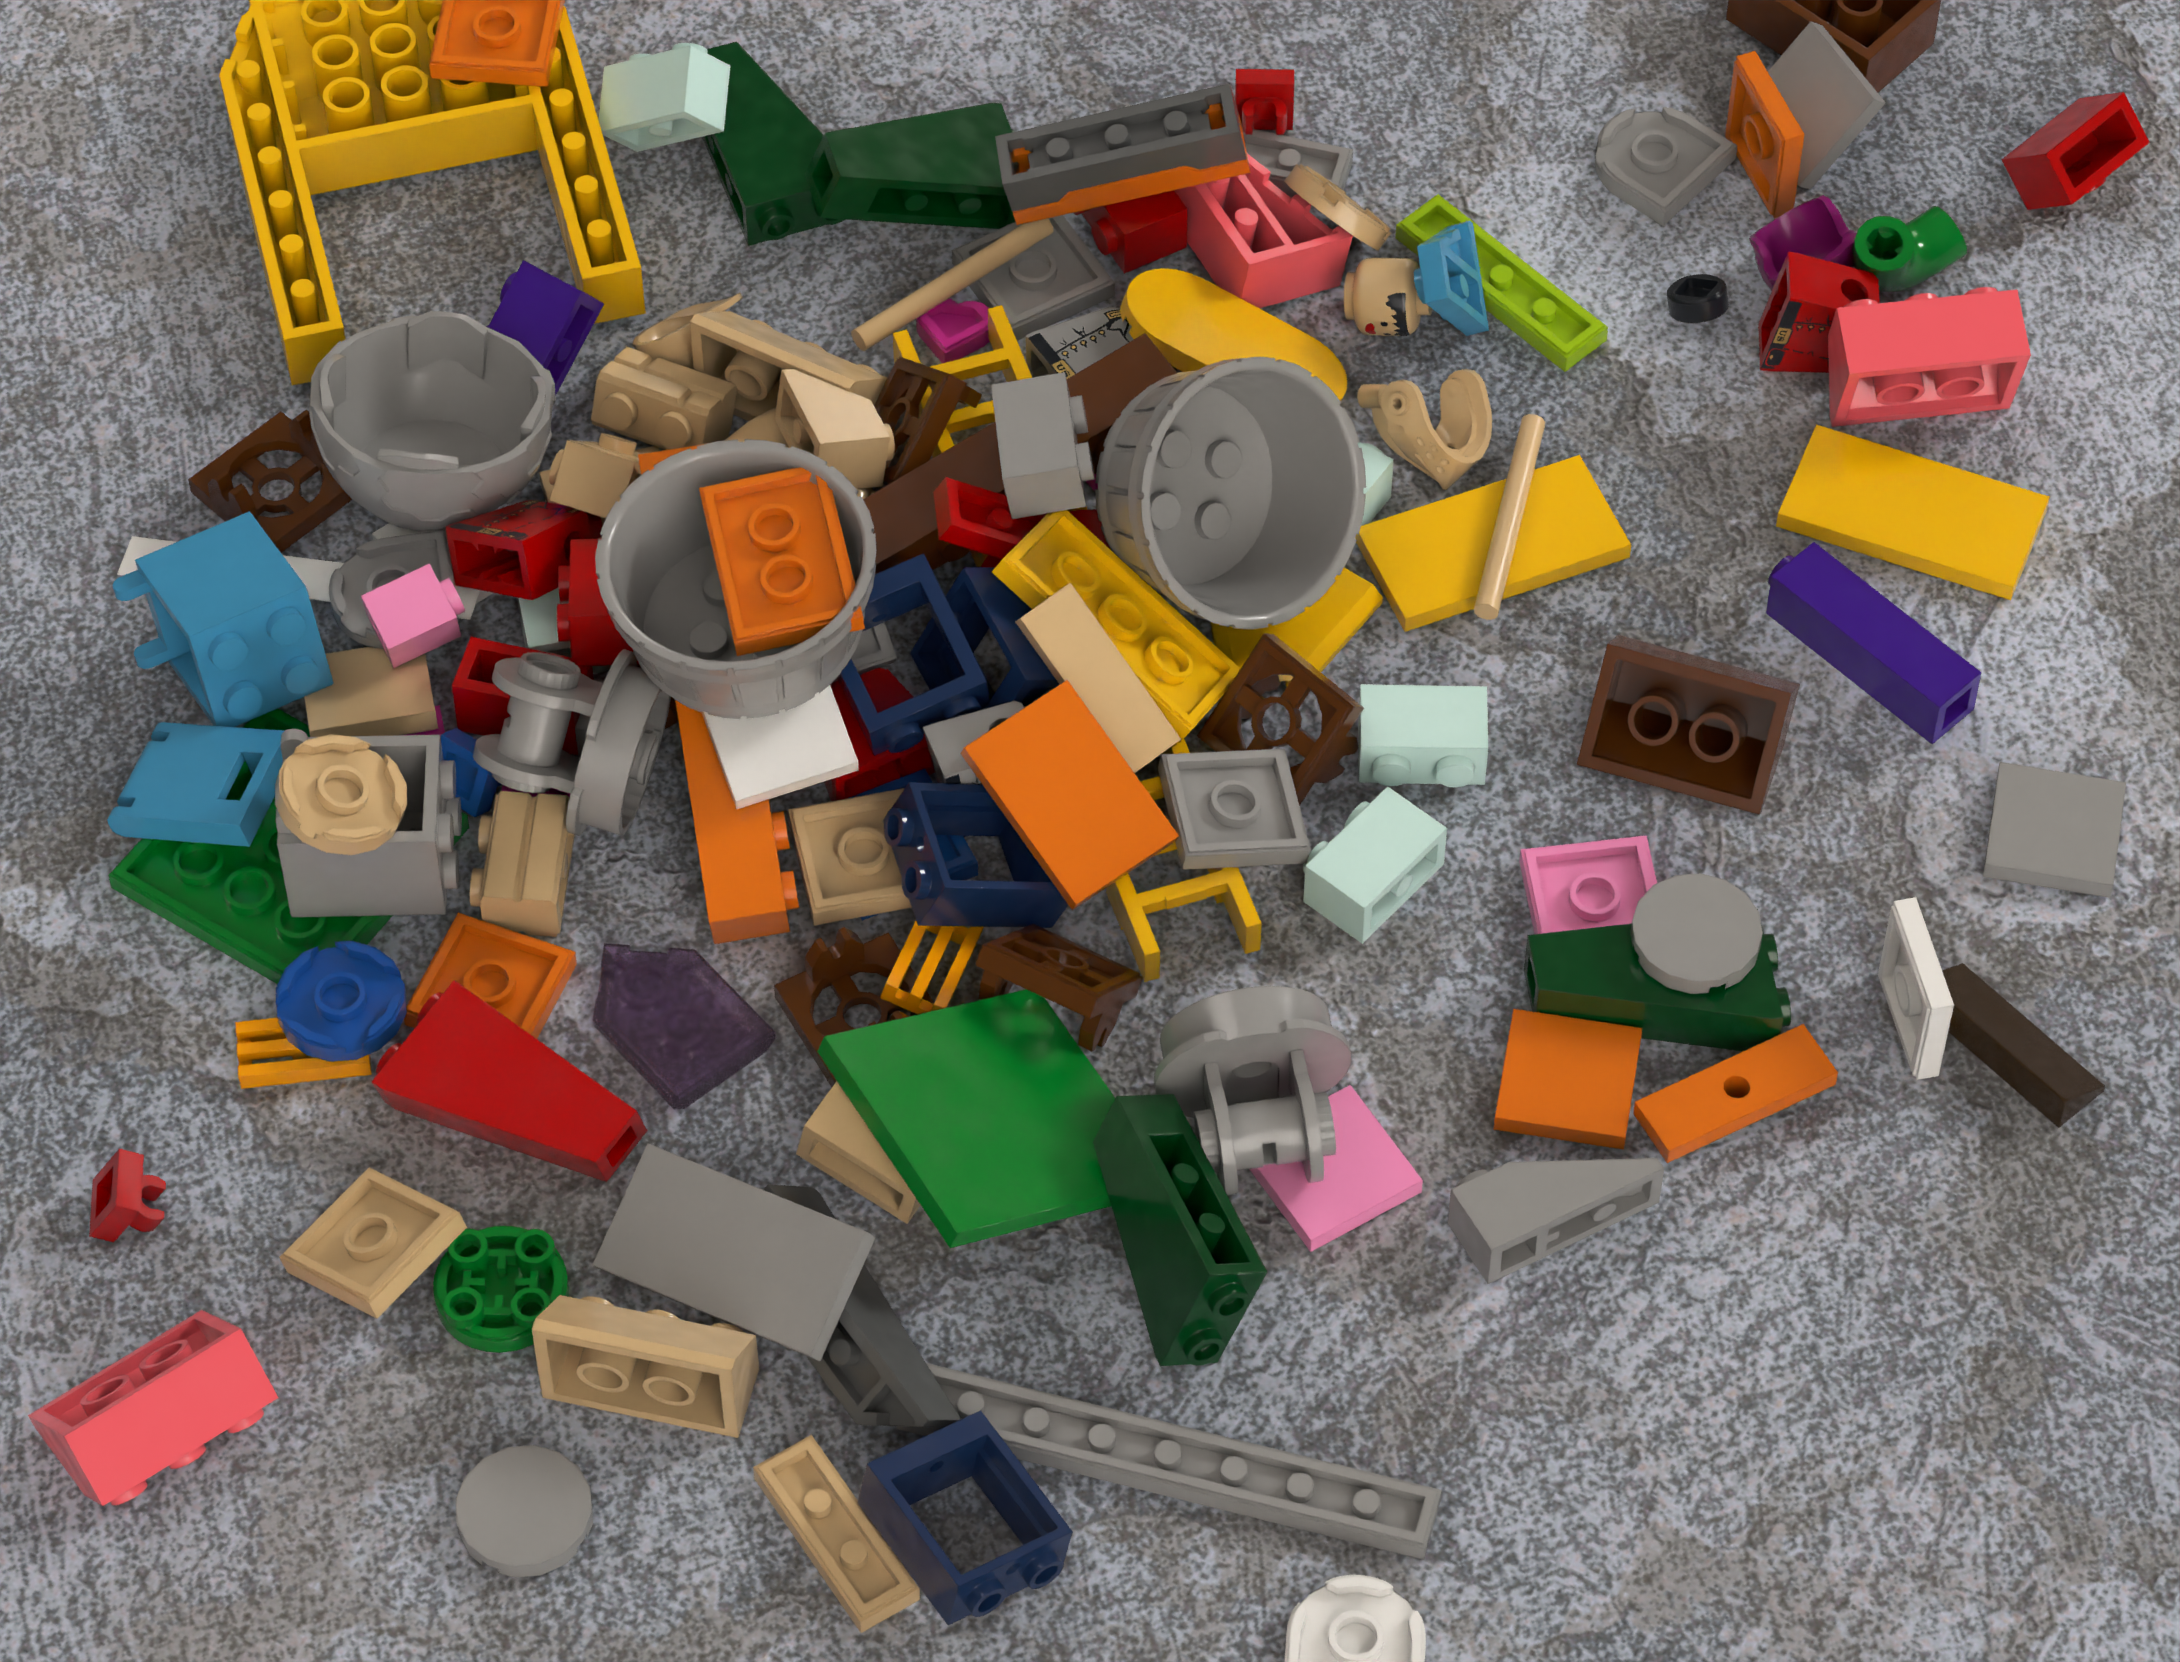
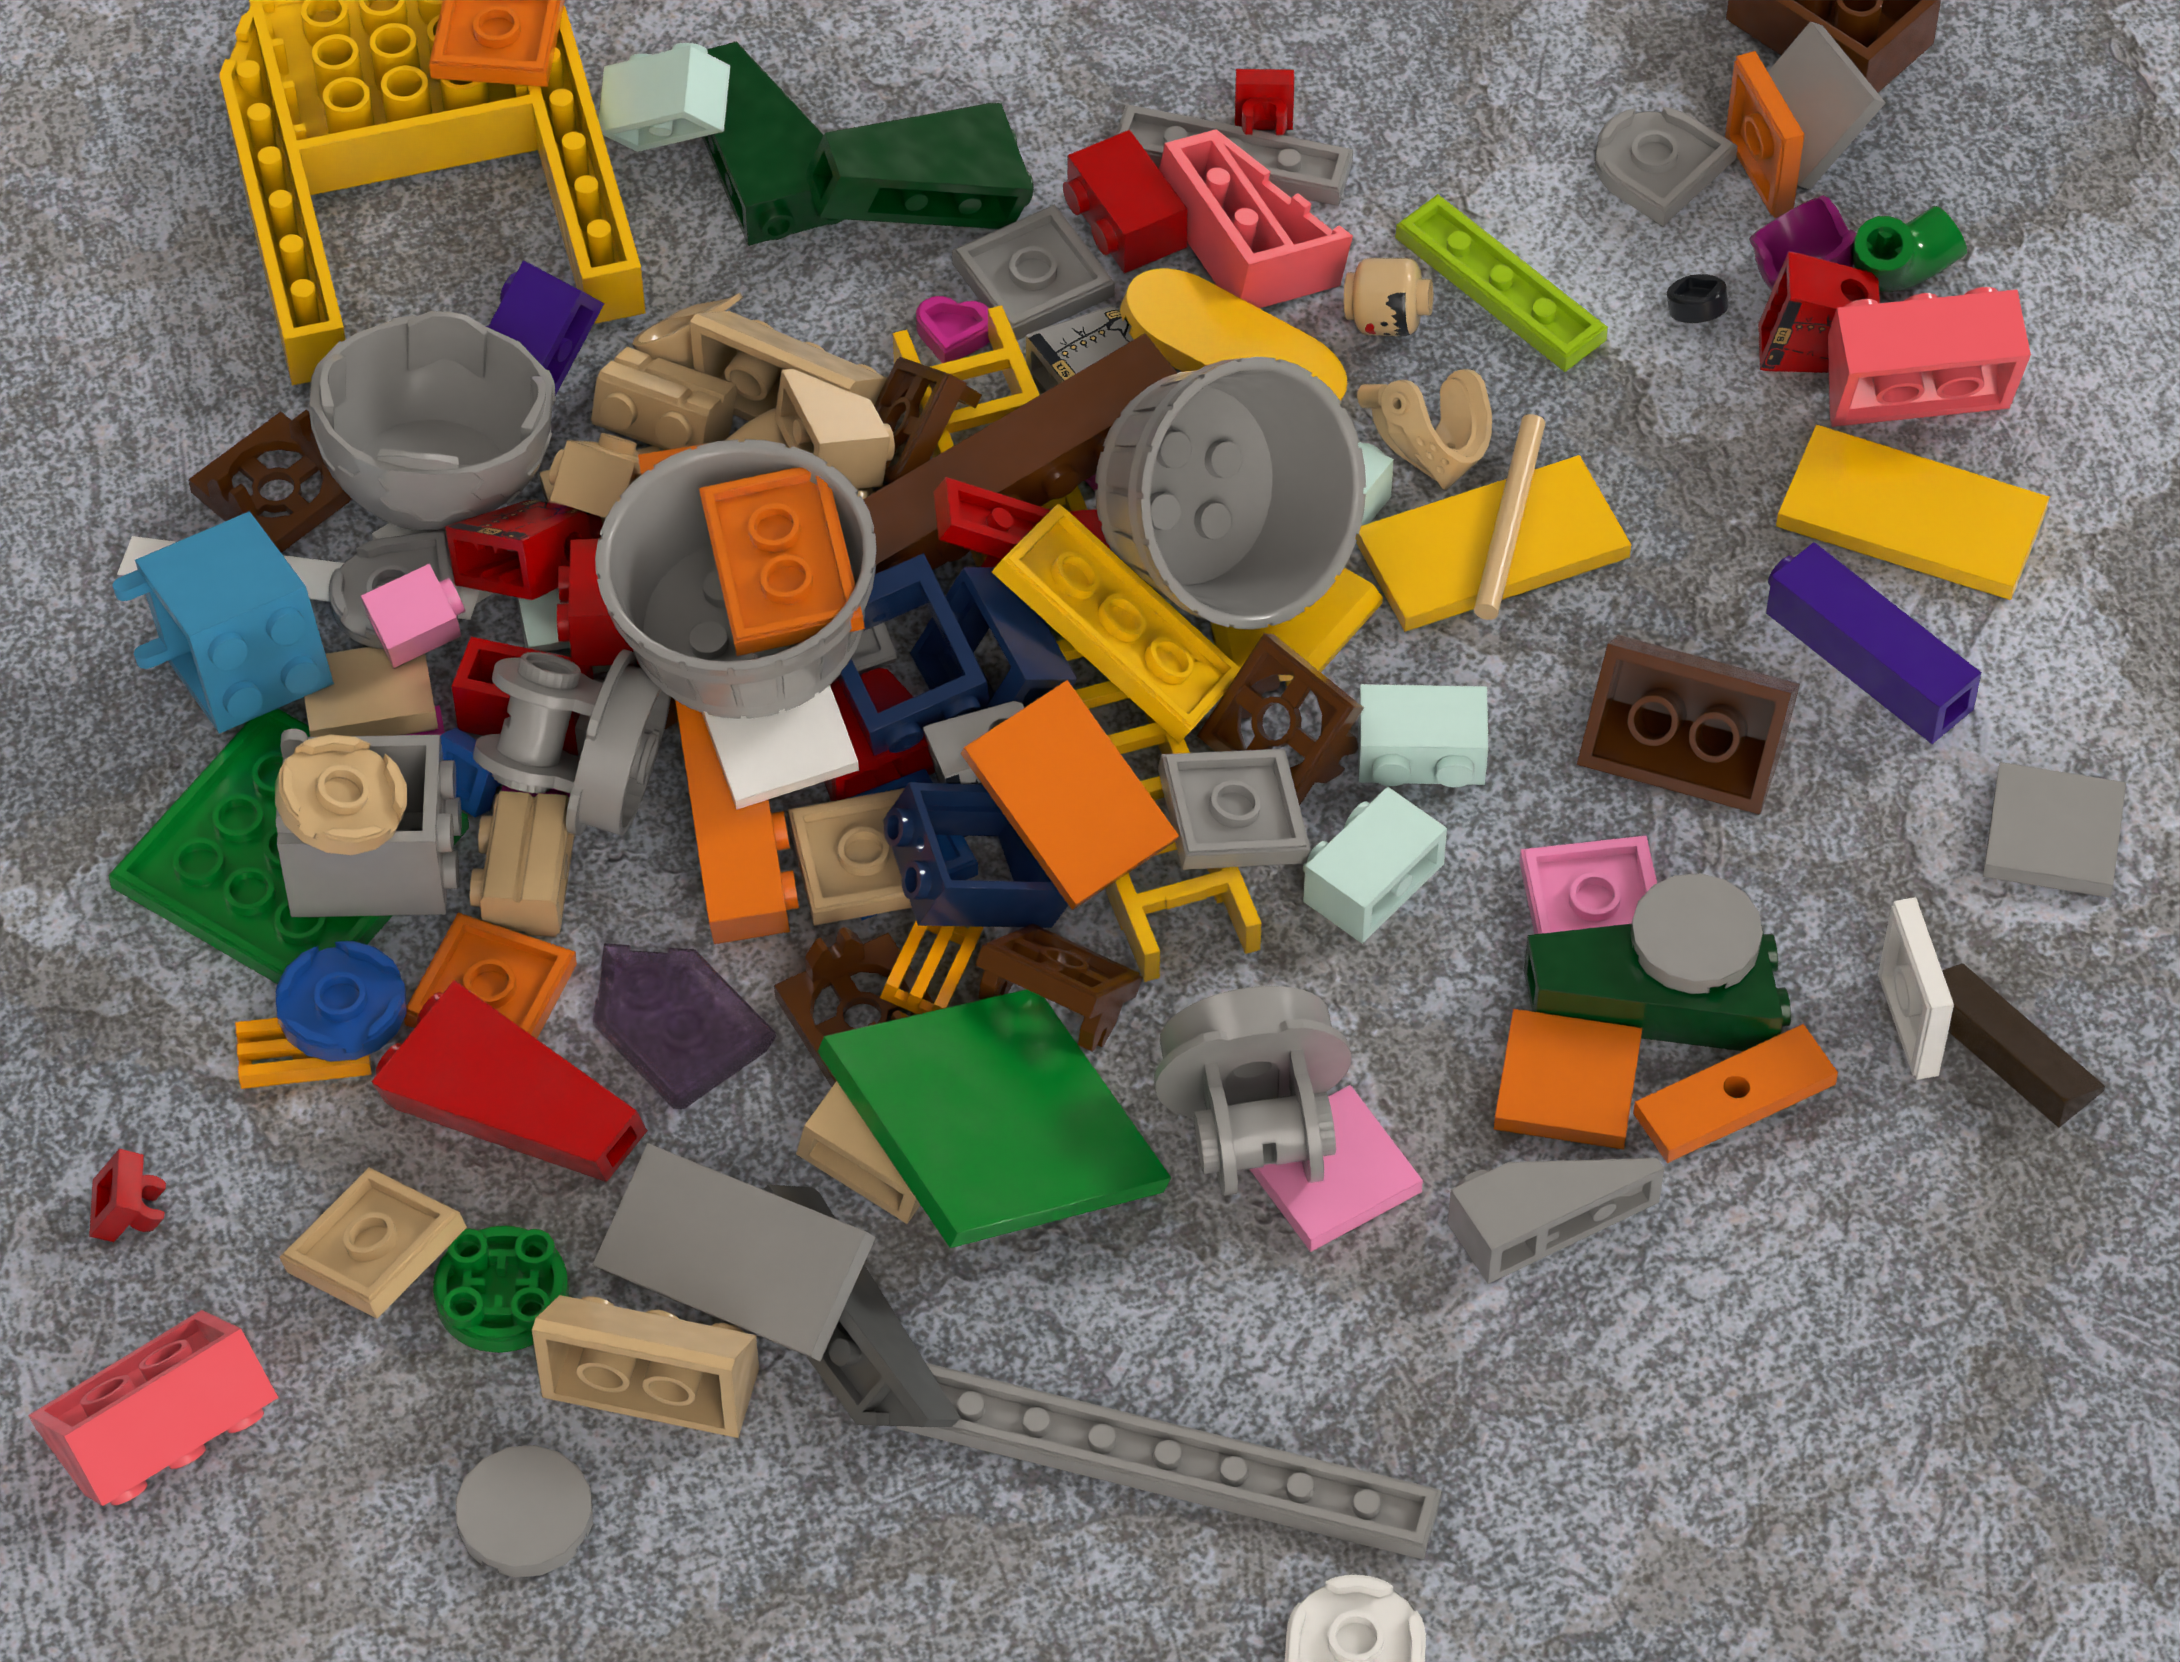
(184, 784): dark azure container -> none
(836, 1533): tan tile -> none
(938, 1462): dark blue window -> none
(950, 283): tan bar -> none
(1040, 446): light grey brick -> none
(1082, 653): tan tile -> none
(1122, 154): dark grey piece -> none
(1177, 1230): dark green slope -> none
(1337, 206): tan tile -> none
(1452, 278): dark azure wing -> none
(2075, 151): red brick -> none

